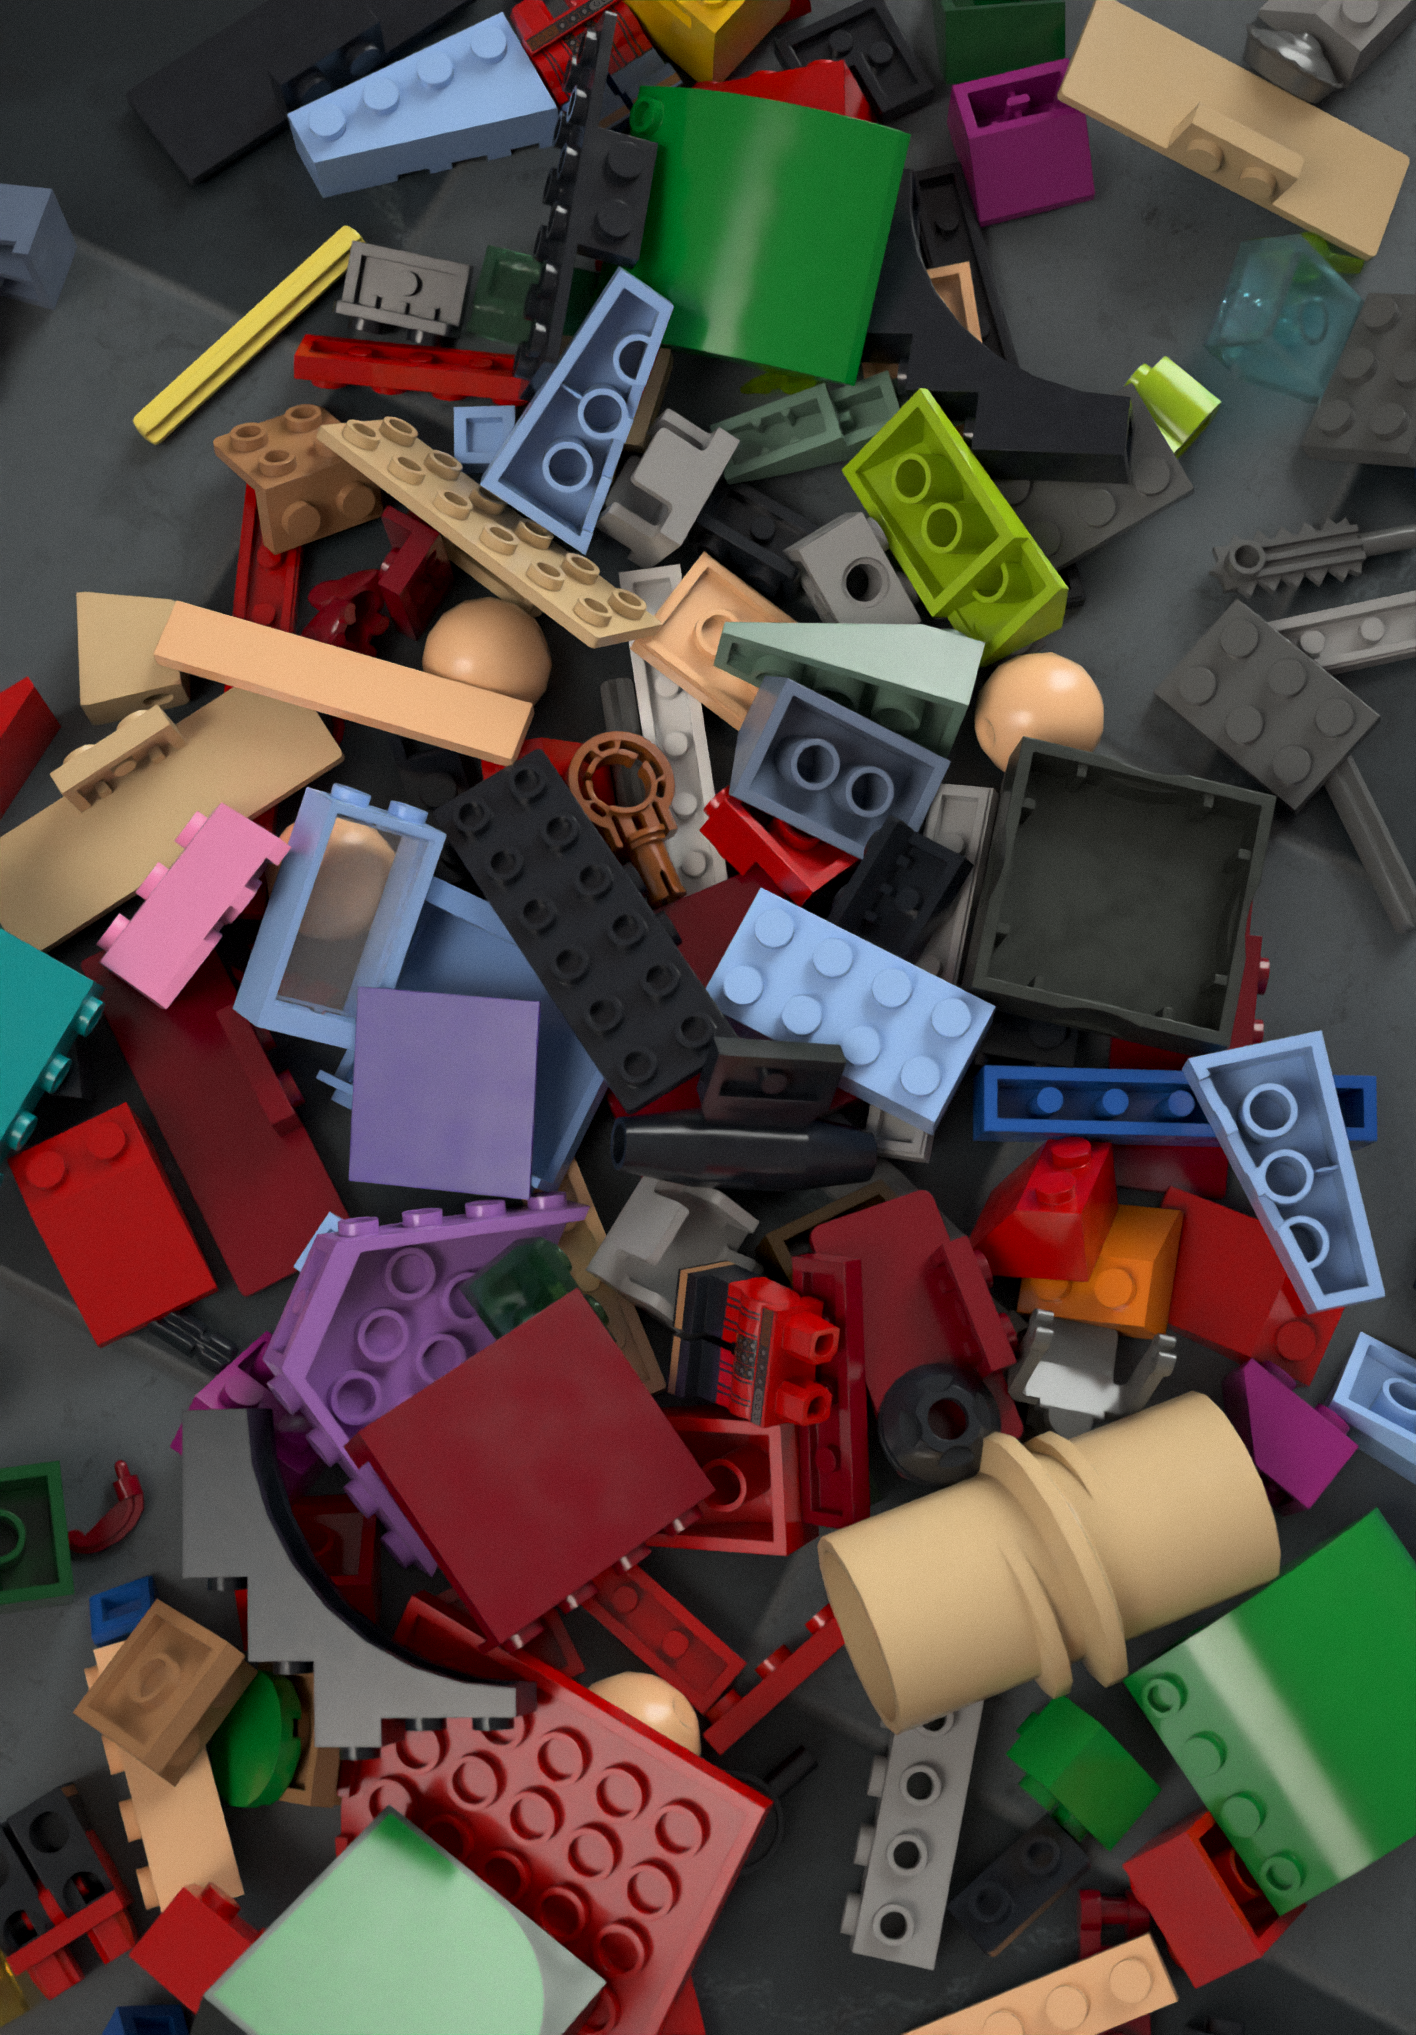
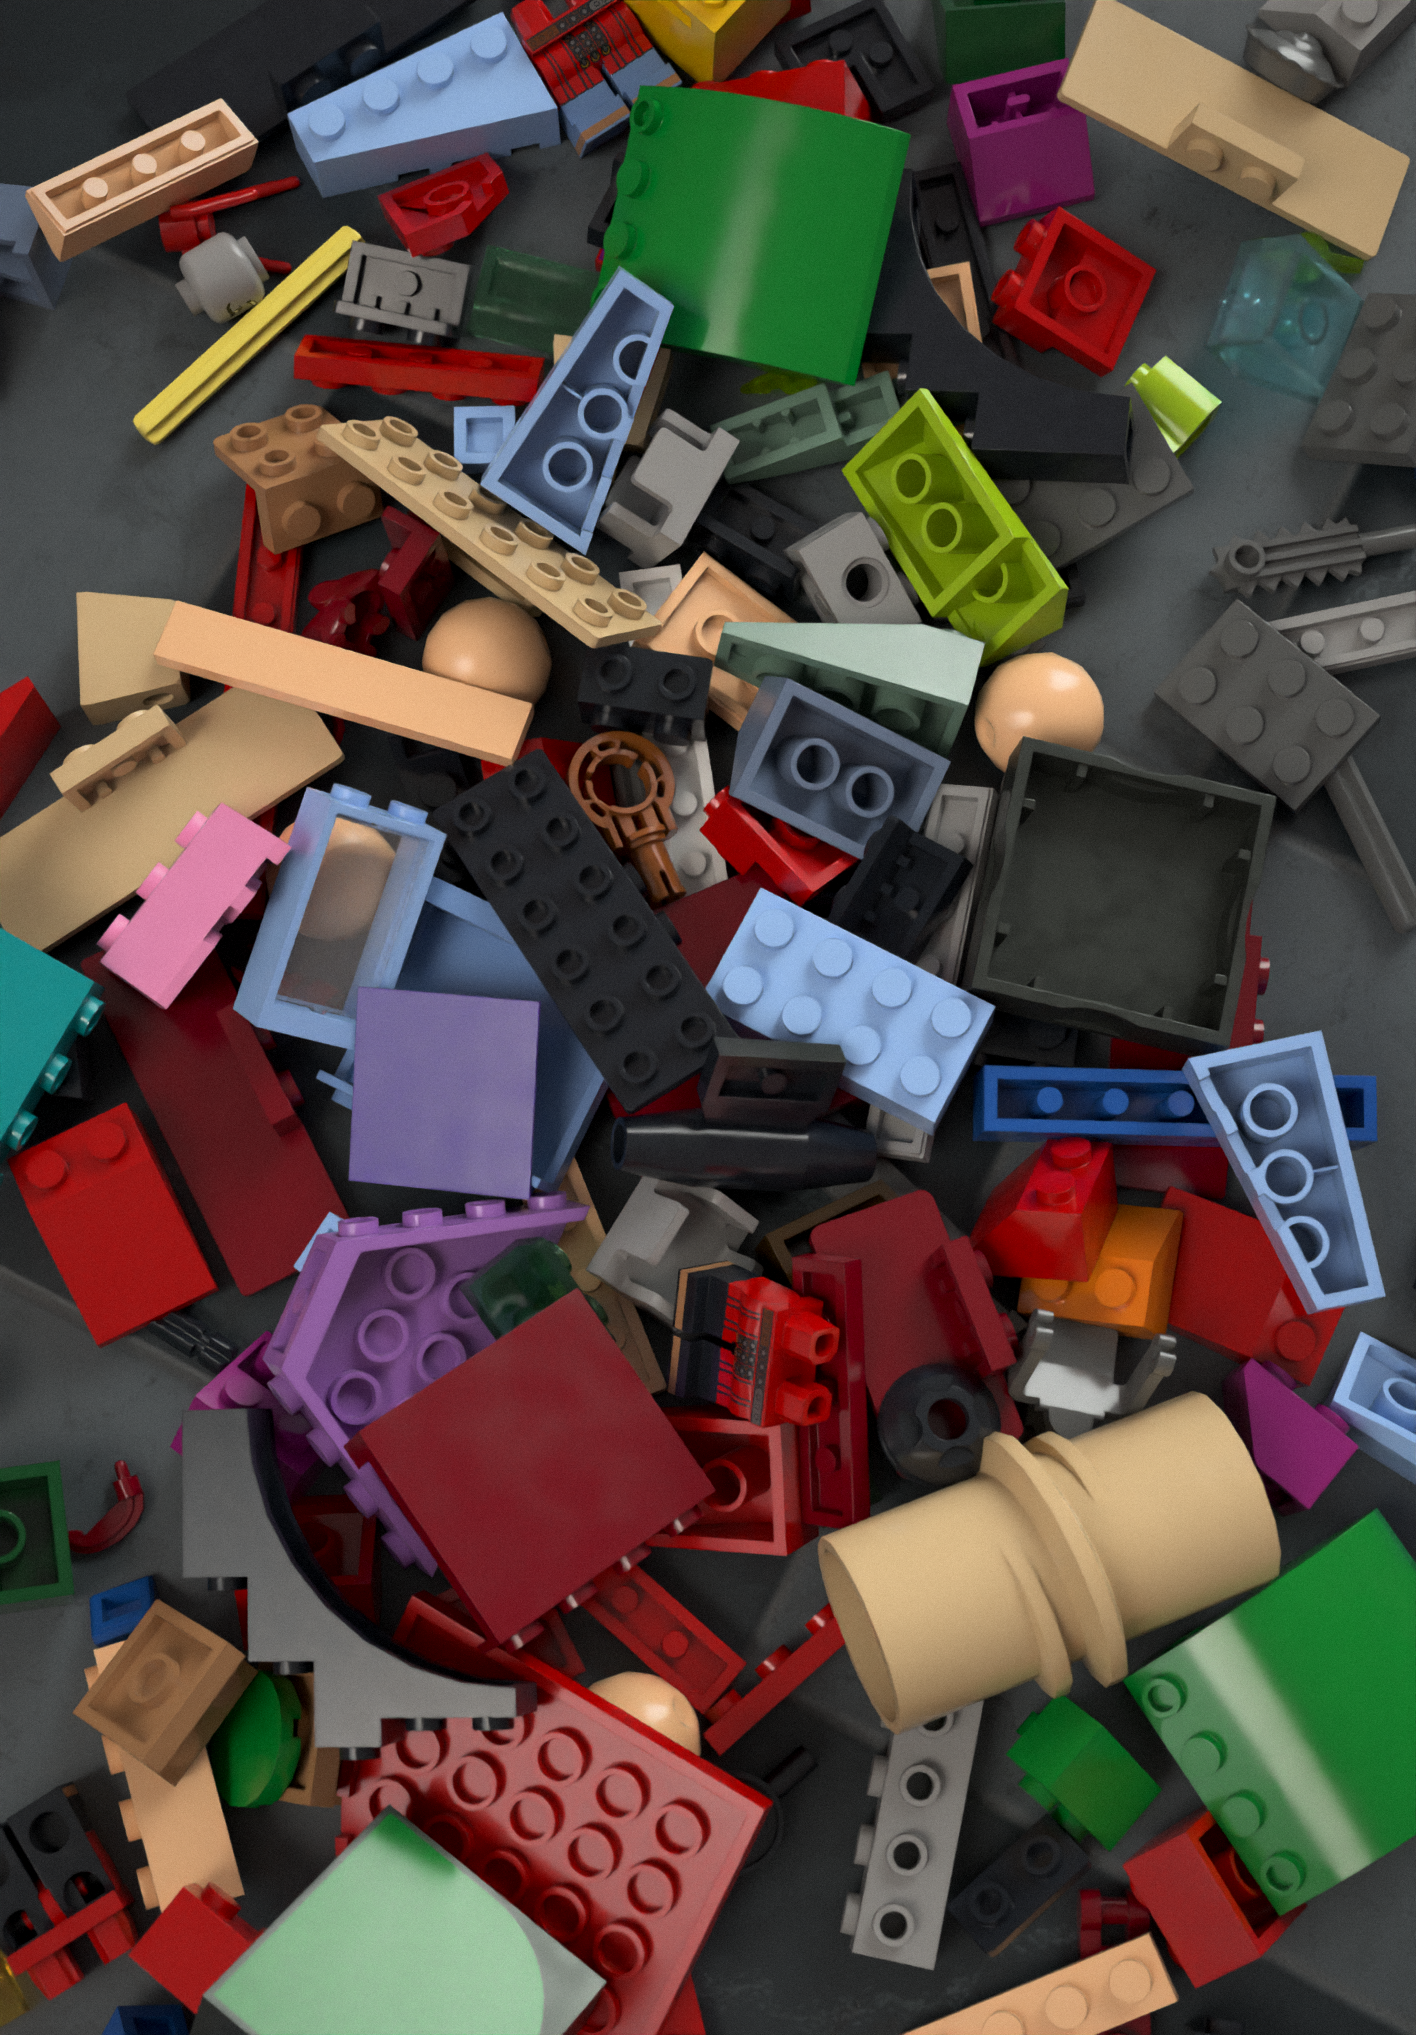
(141, 179): none -> light nougat slope
(194, 223): none -> red plant
(221, 278): none -> light grey head
(444, 205): none -> red plate
(594, 200): black bracket -> none
(646, 693): none -> black bracket
(1071, 291): none -> red plate

